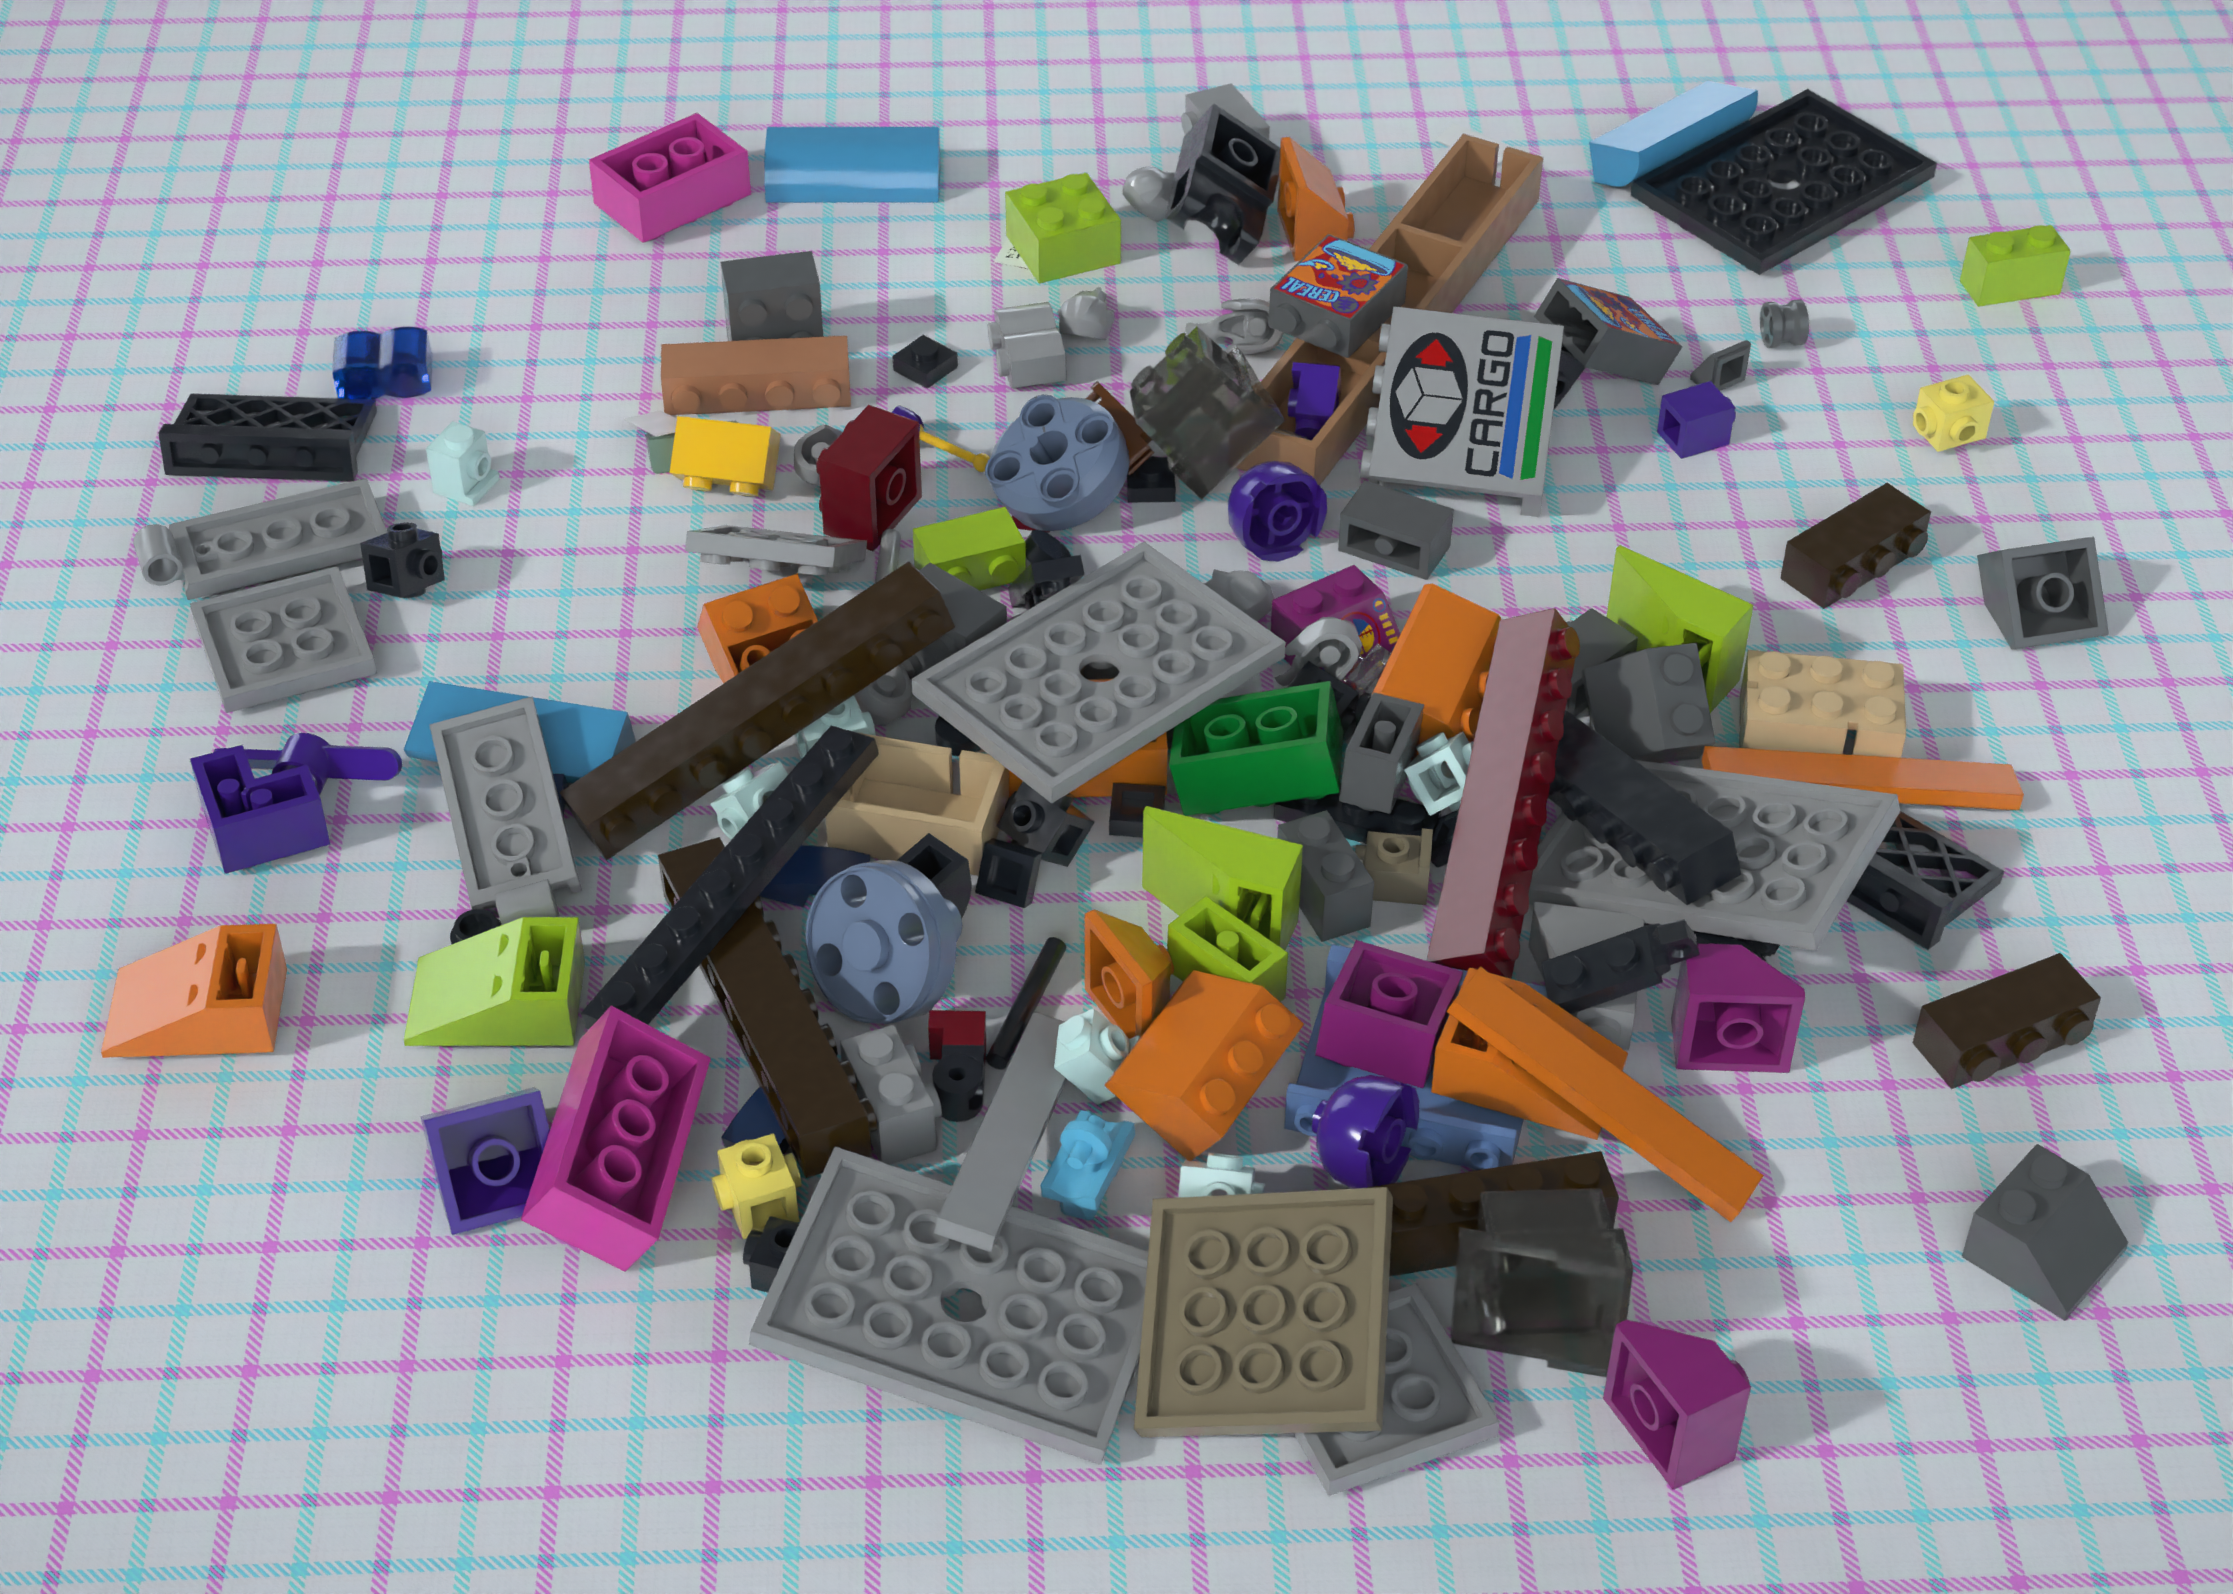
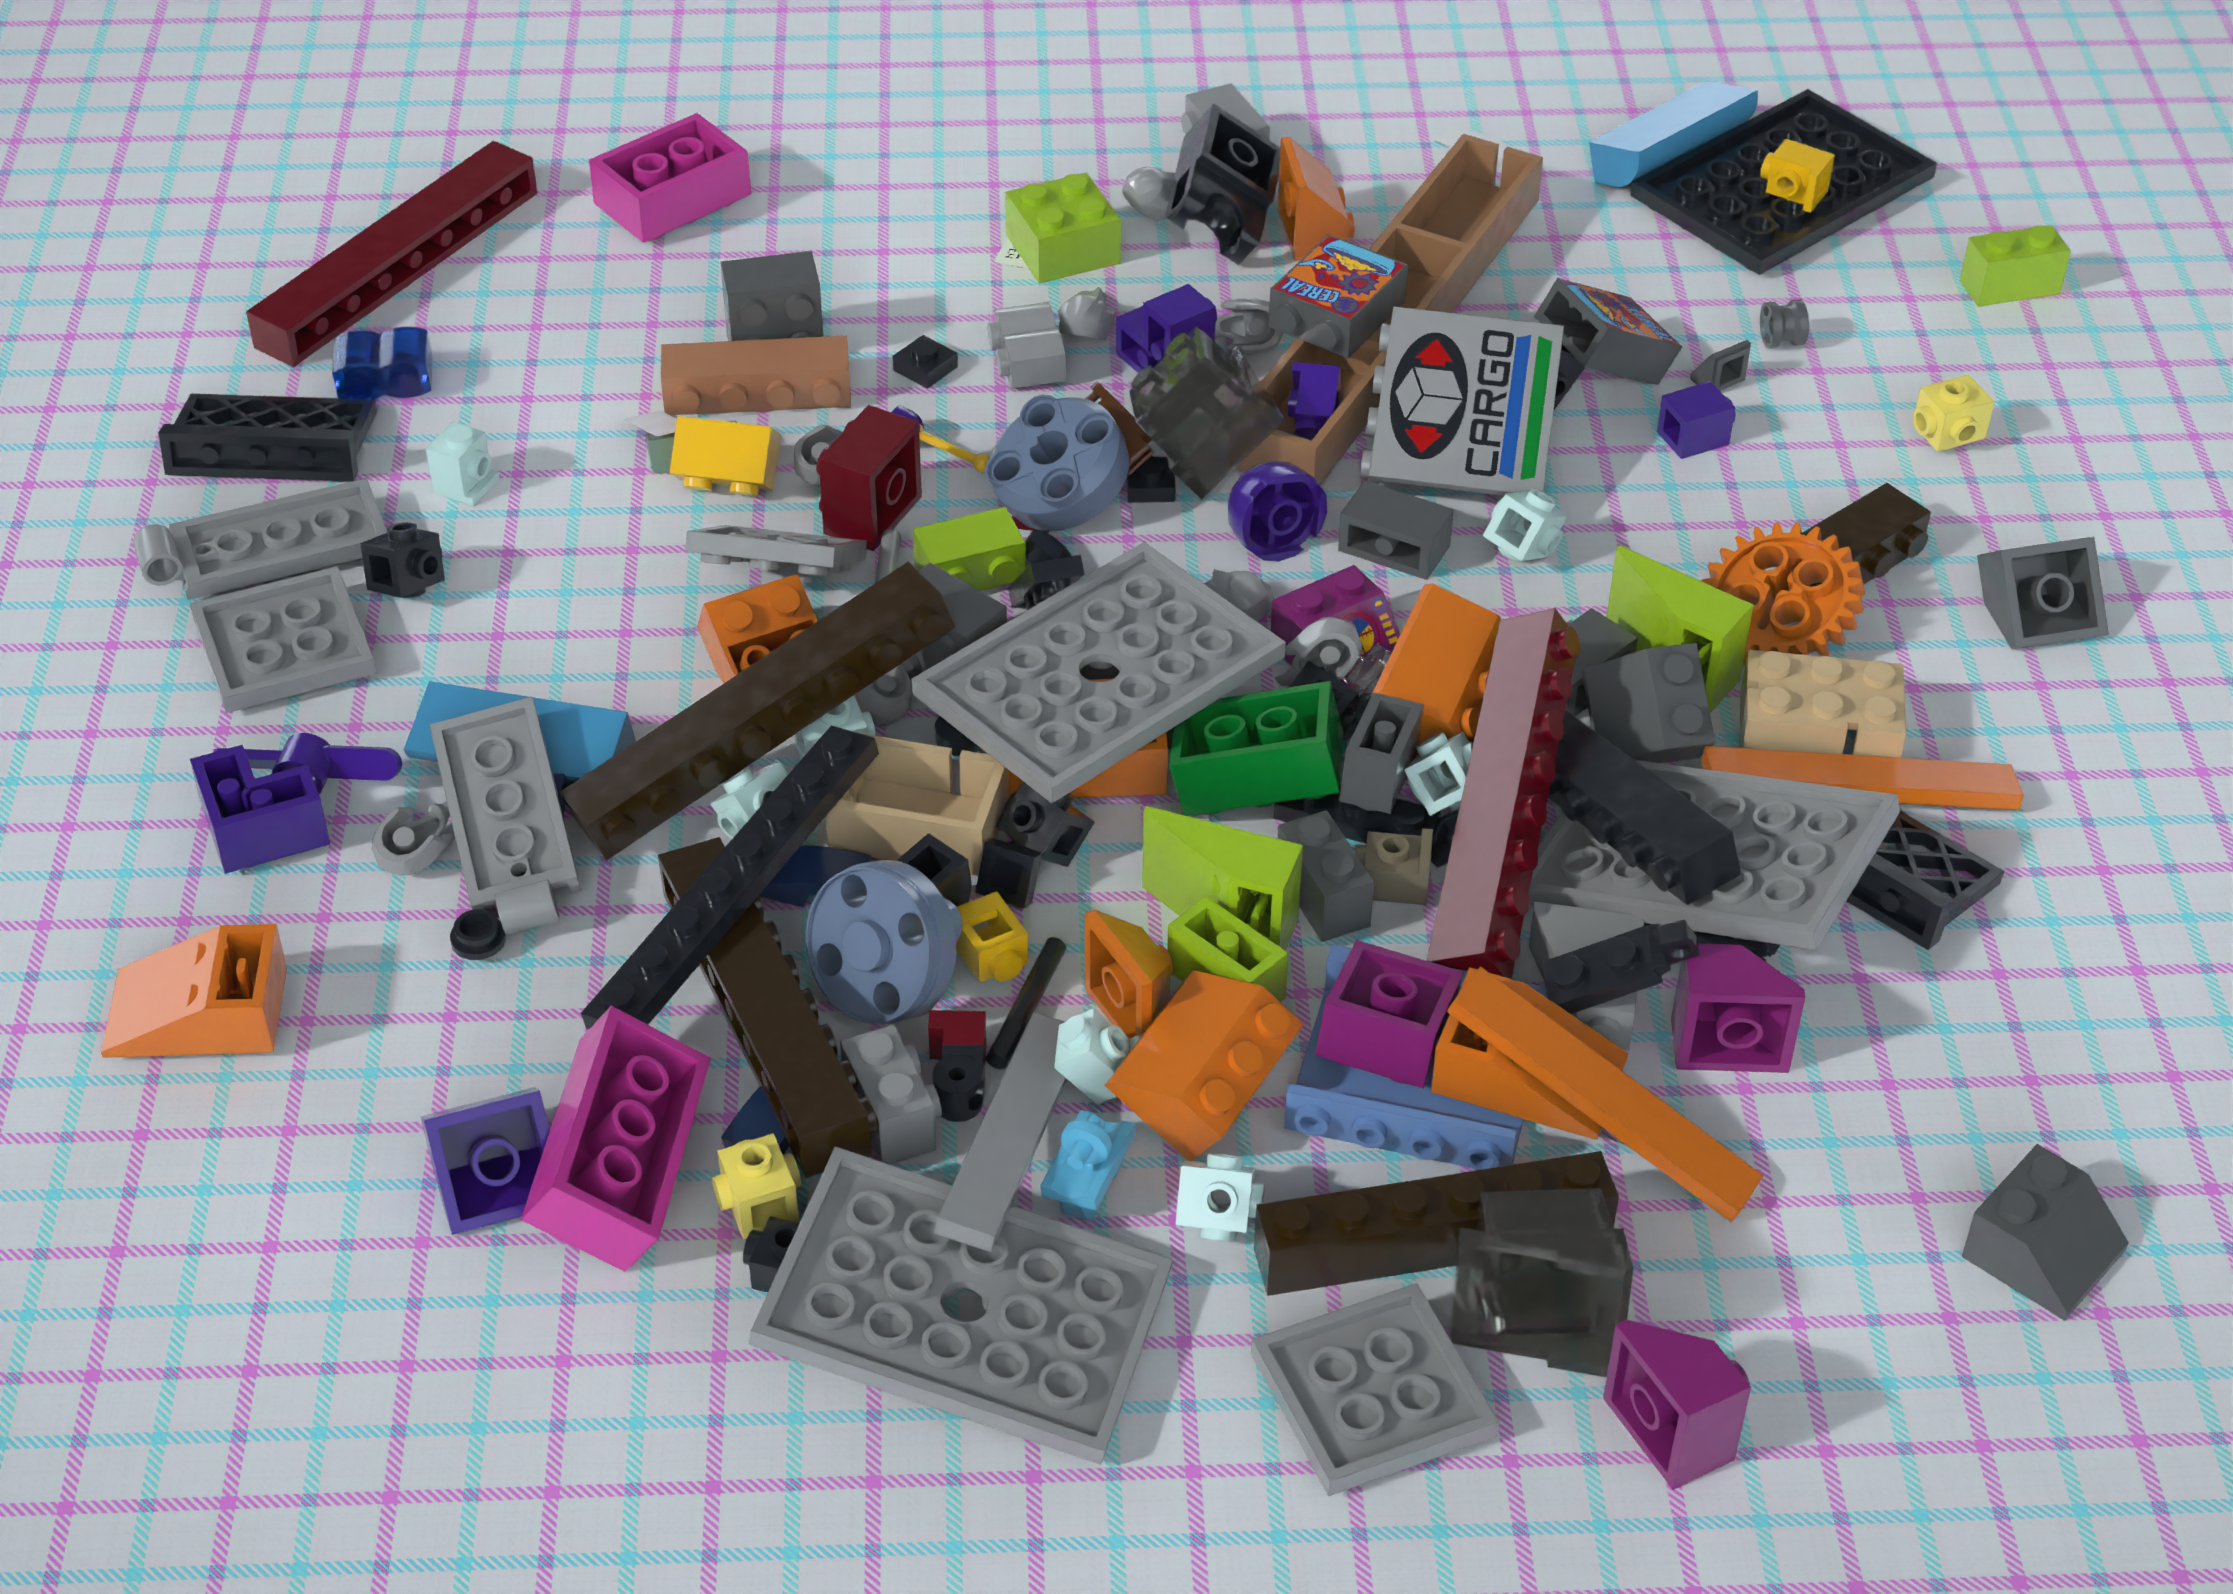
(391, 253): none -> dark red brick
(411, 845): none -> light grey piece
(501, 987): lime slope -> none
(852, 165): dark azure brick -> none
(994, 949): none -> yellow brick
(1128, 806): black plate -> none
(1148, 330): none -> dark purple brick
(1265, 1314): dark tan plate -> none
(1364, 1130): dark purple cylinder -> none
(1512, 526): none -> light aqua brick
(1798, 173): none -> yellow brick
(1818, 609): none -> orange gear
(2006, 1021): dark brown brick -> none

